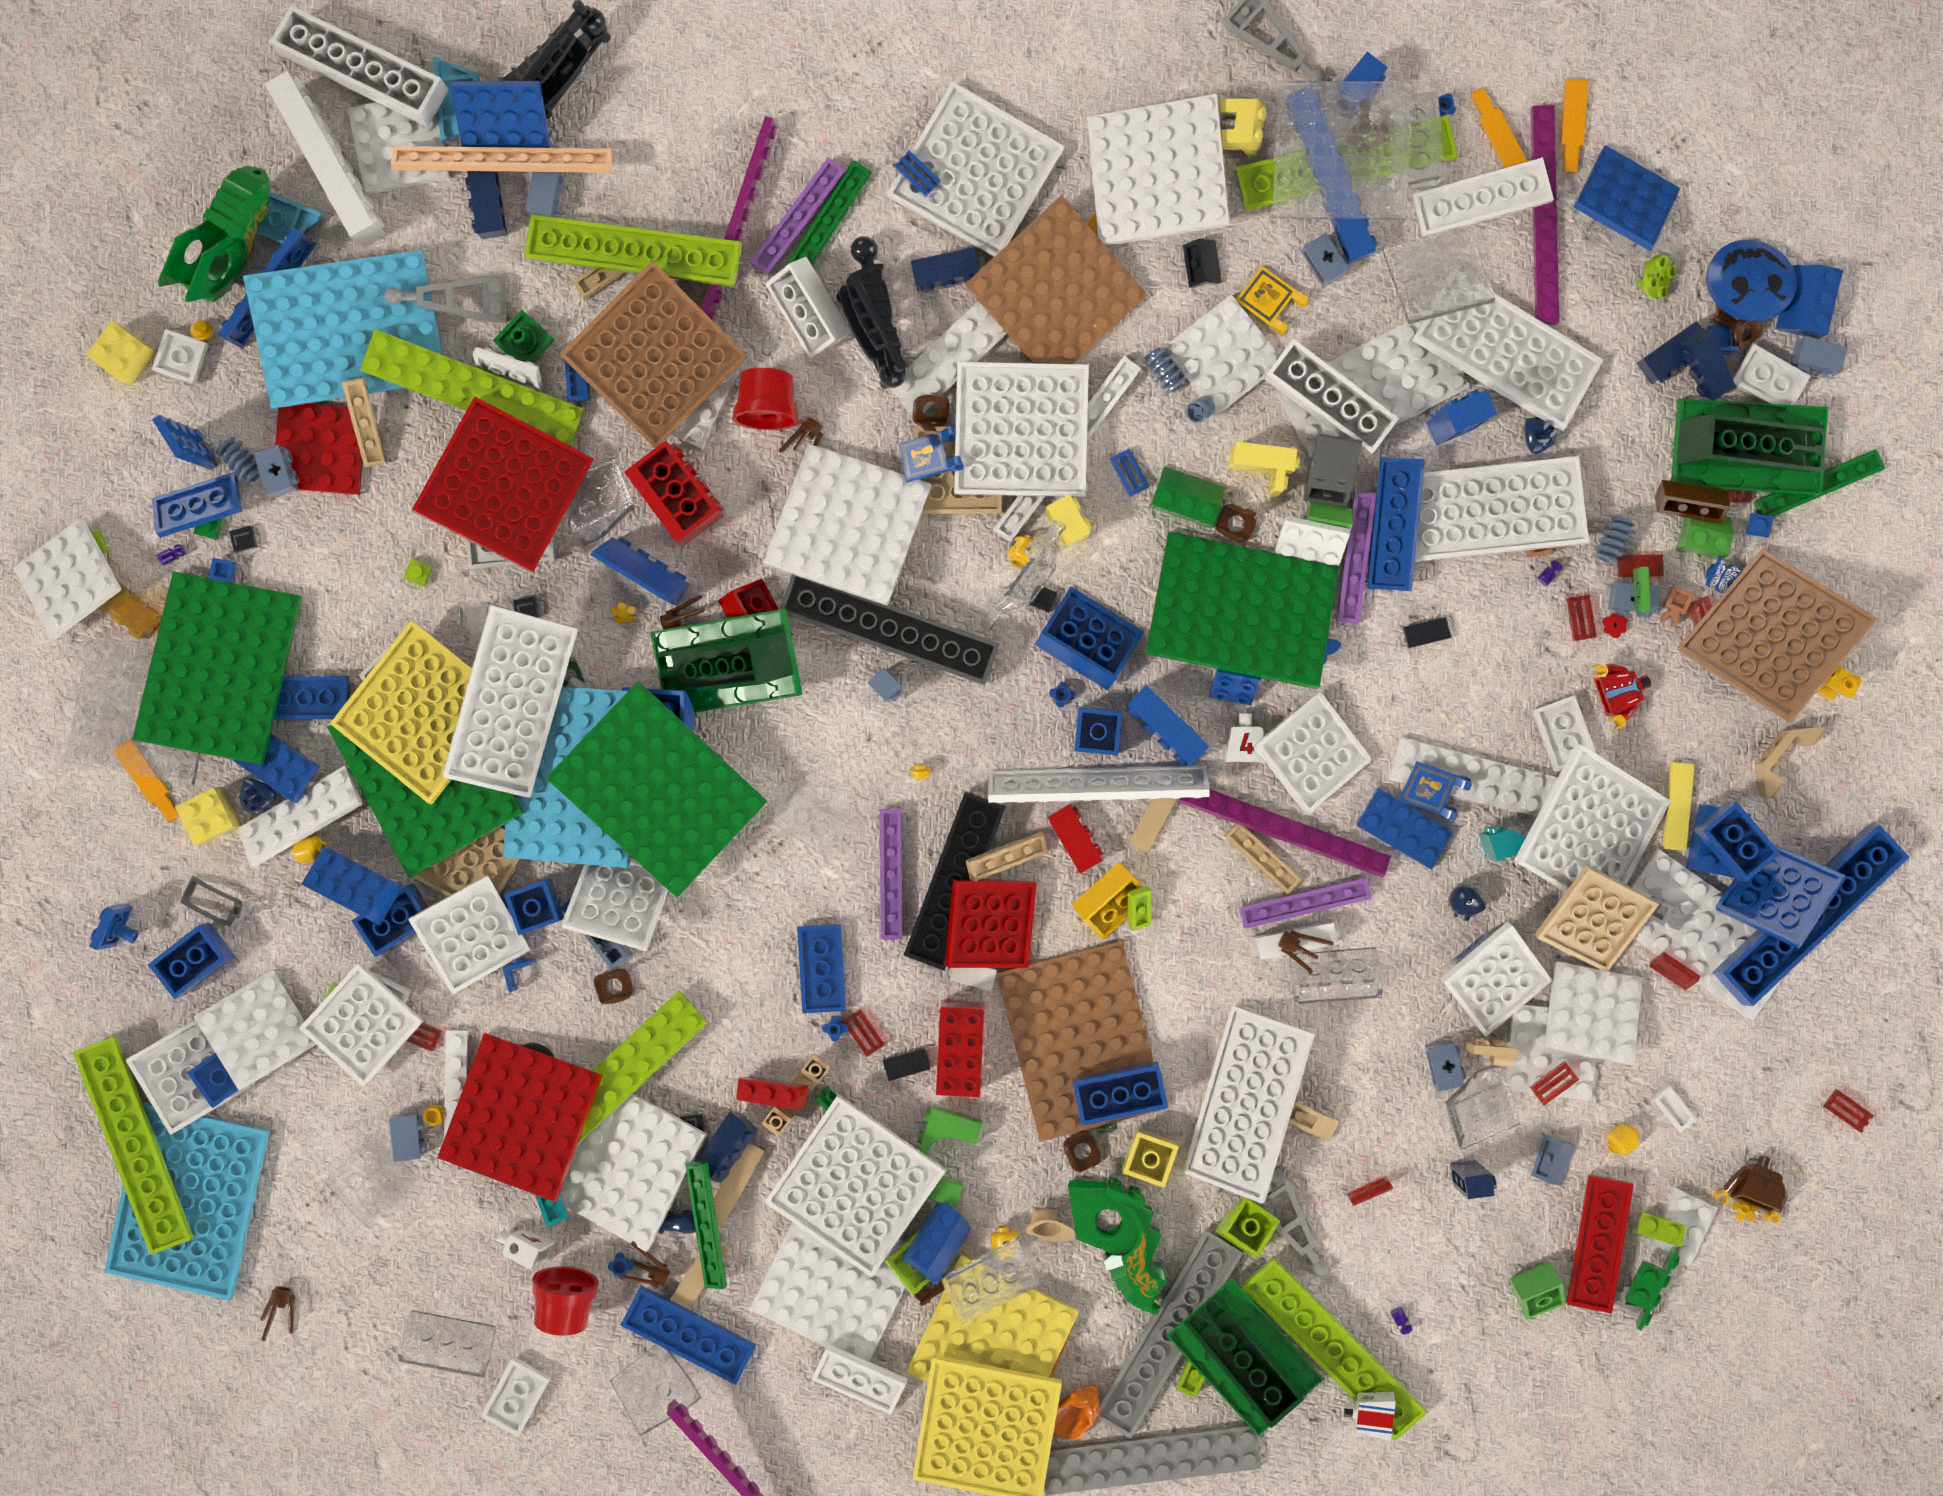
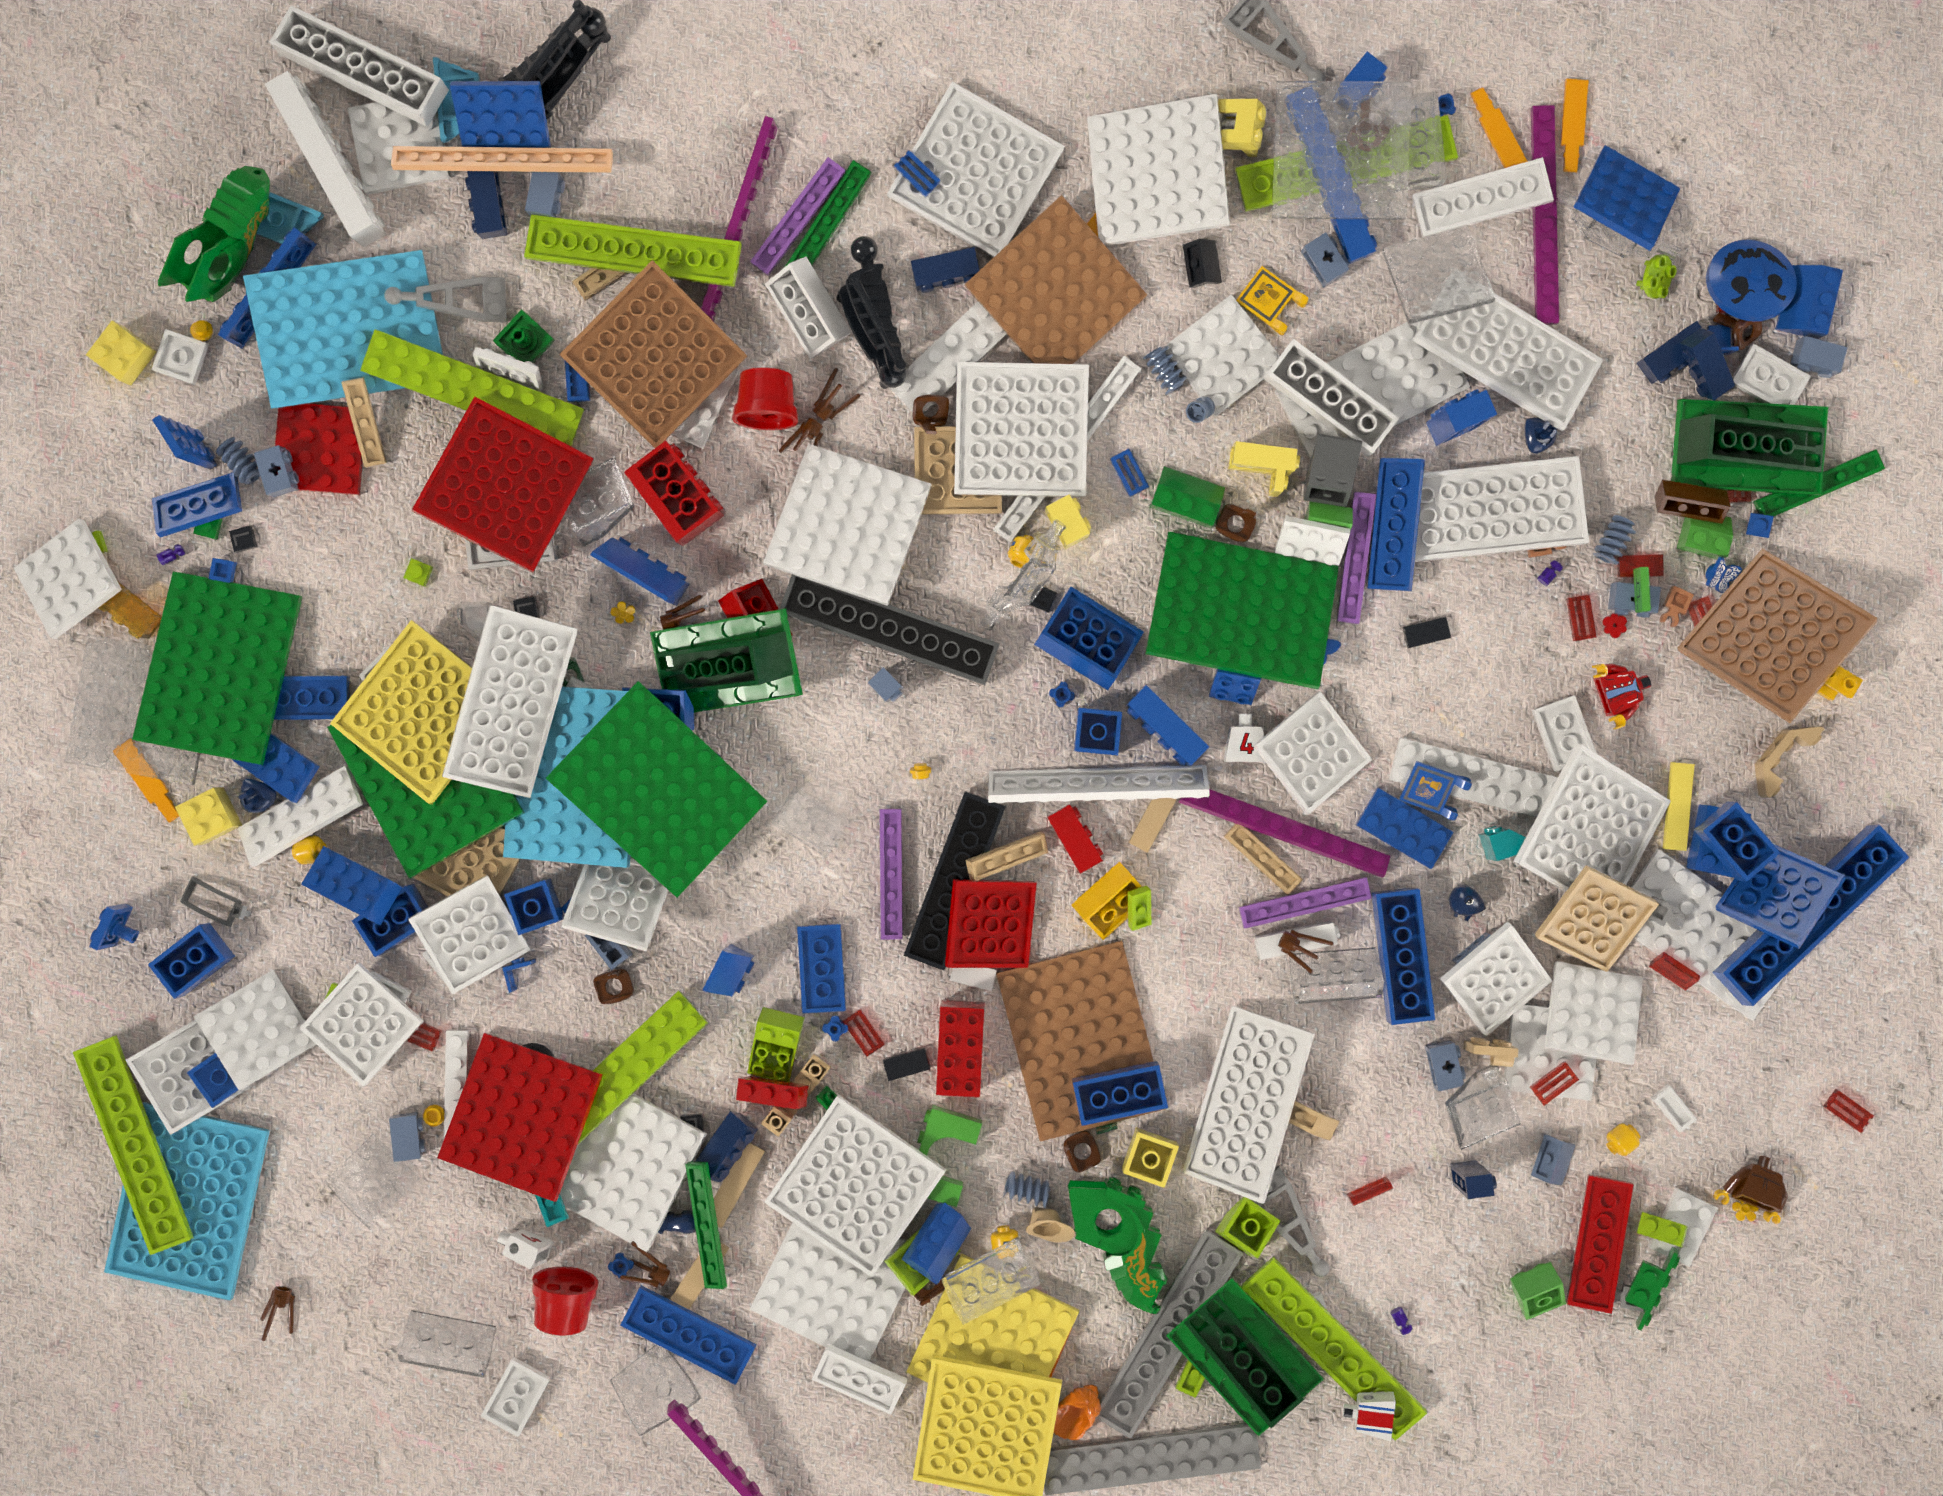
(729, 971): none -> blue slope
(775, 1044): none -> lime slope
(823, 407): none -> reddish brown plant
(927, 455): flag -> none
(1027, 1189): none -> sand blue piece
(1403, 956): none -> blue brick

